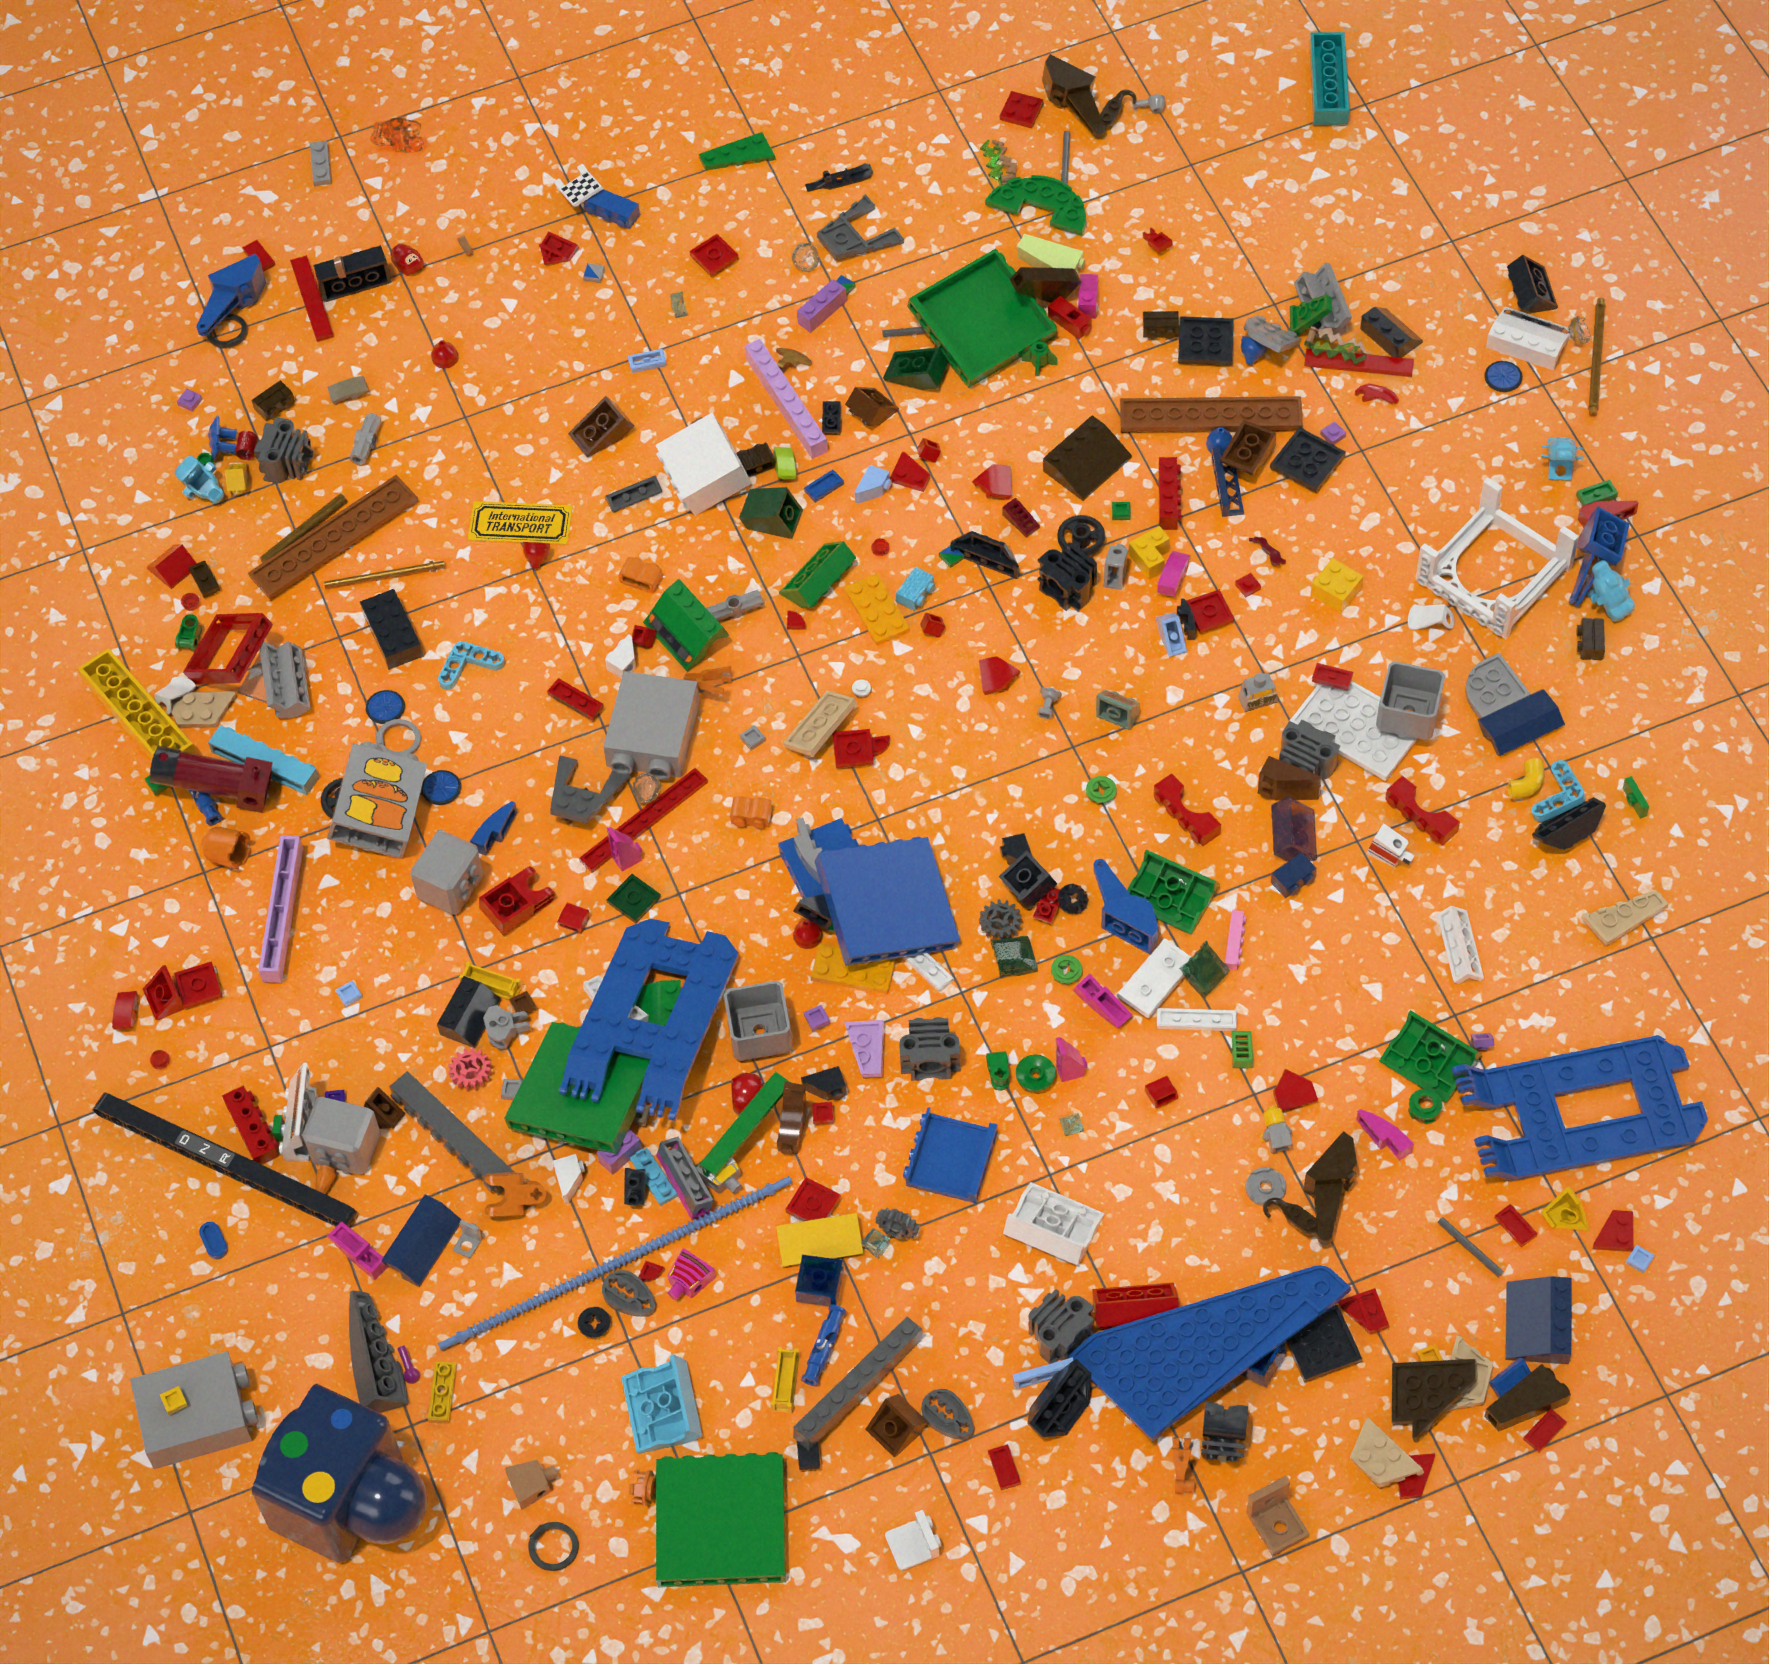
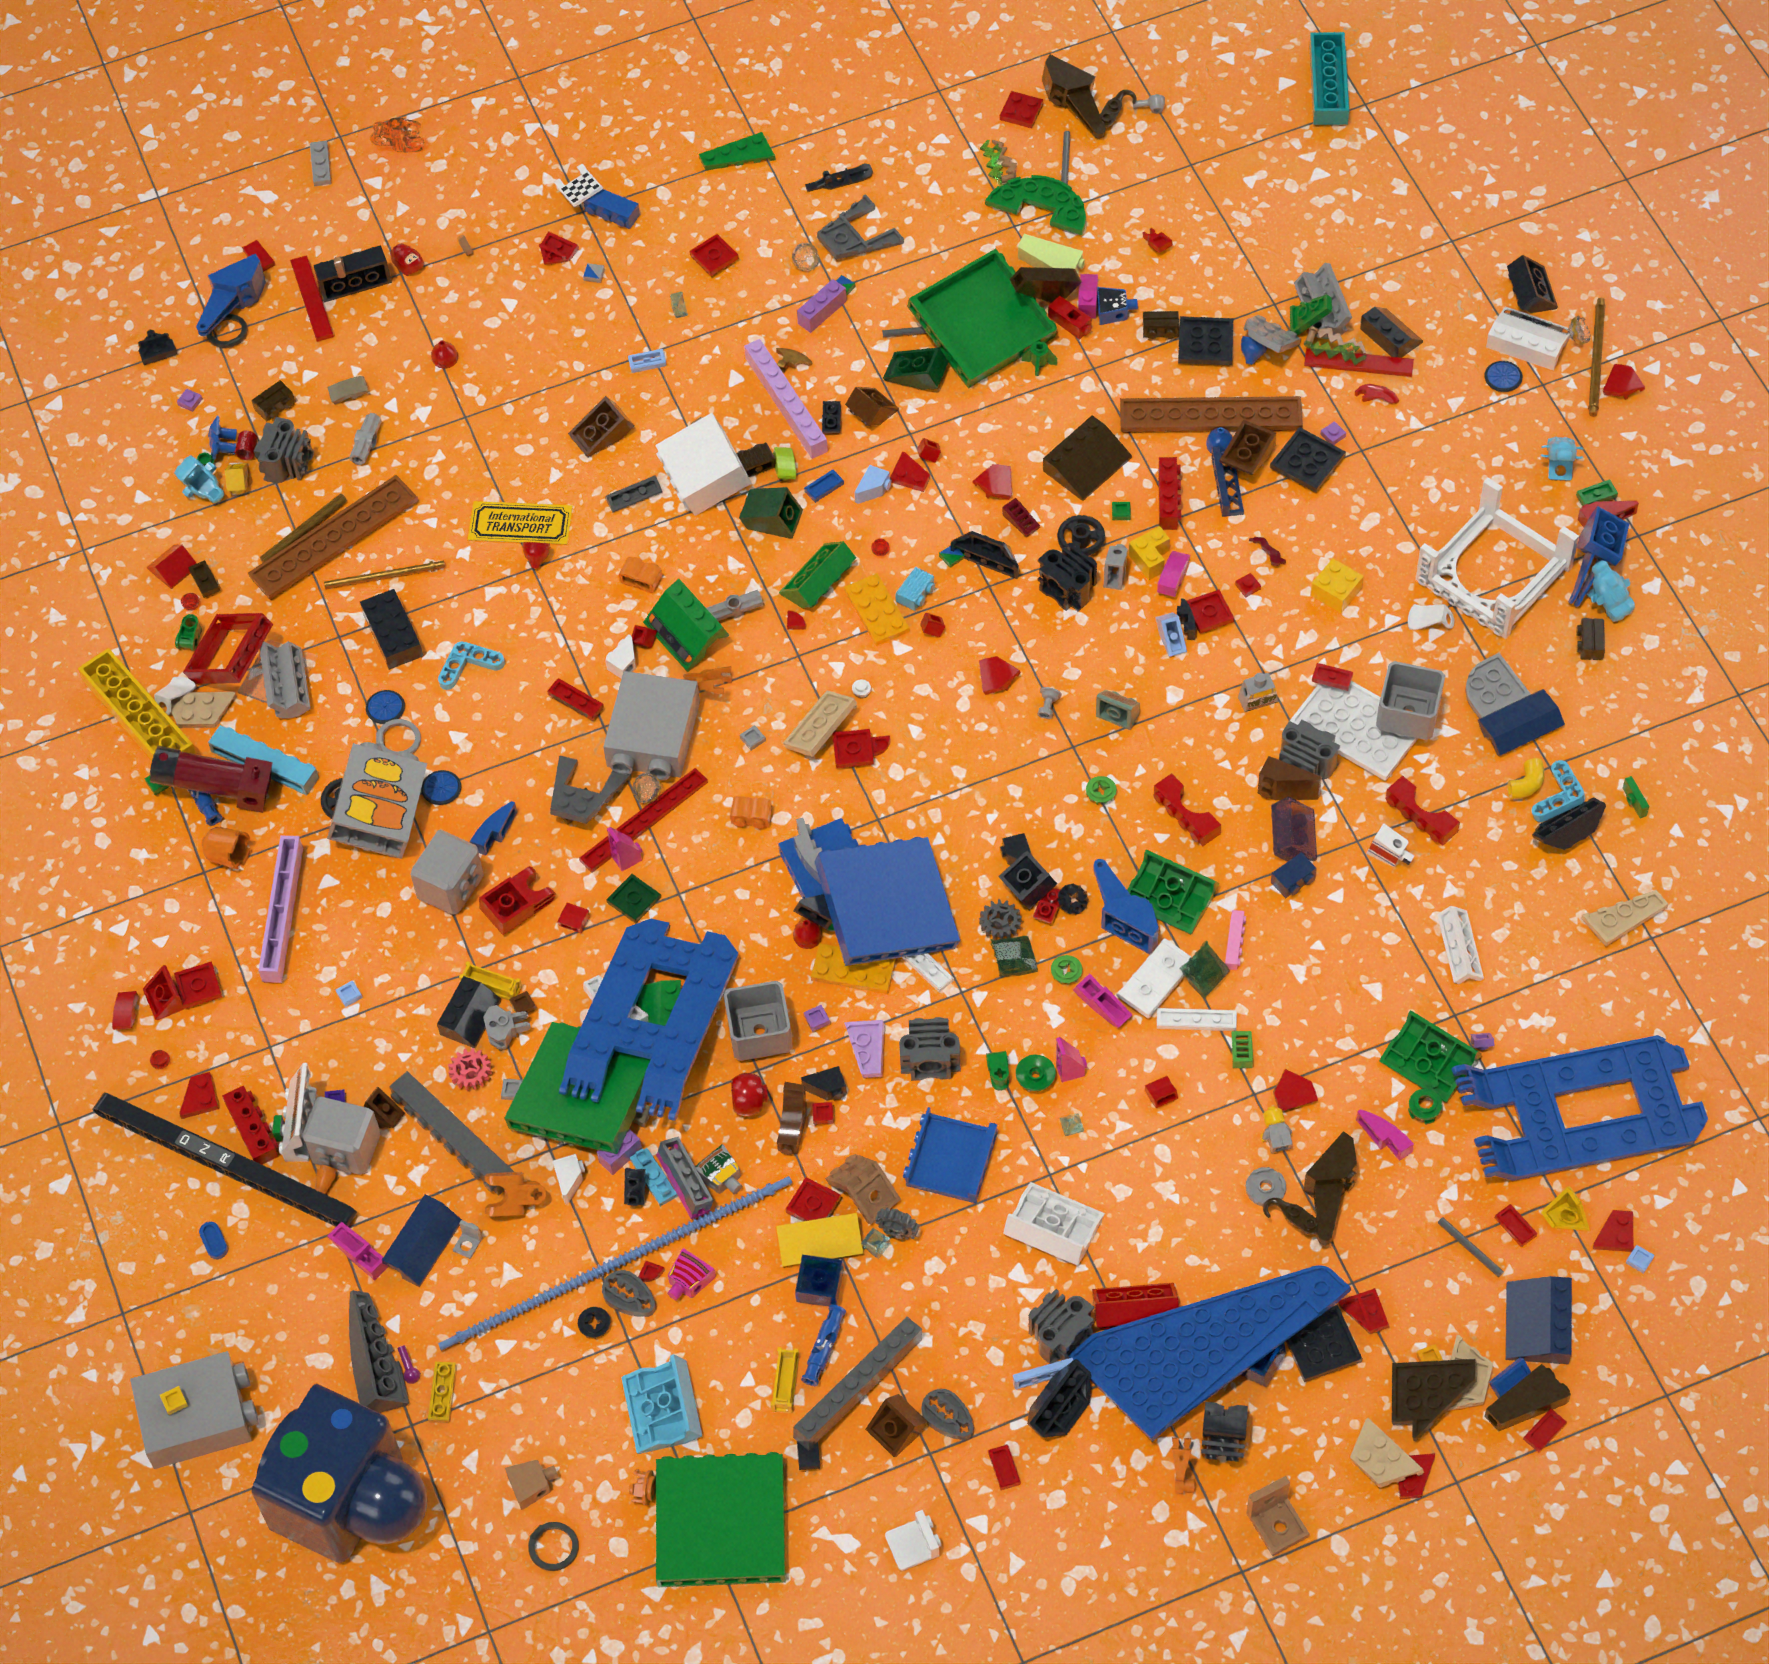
(156, 347): none -> black slope
(199, 1096): none -> red wing
(744, 1125): green tile -> none
(860, 1178): none -> medium nougat bracket
(1113, 305): none -> torso
(1622, 381): none -> red slope

